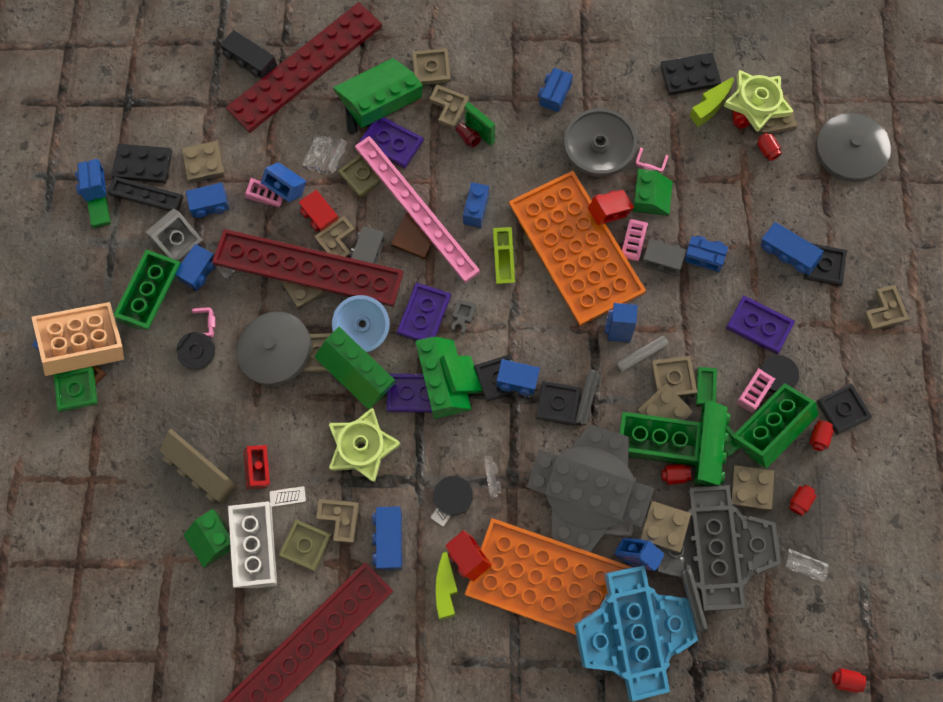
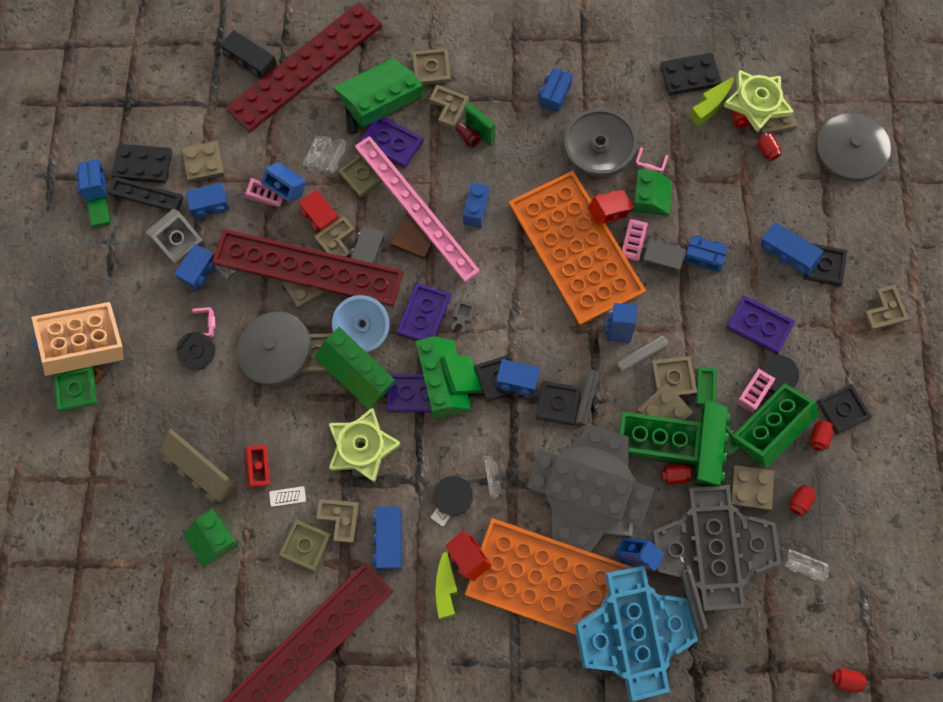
(146, 290): green slope -> none
(252, 545): white slope -> none
(503, 255): lime slope -> none
(665, 526): dark tan plate -> none

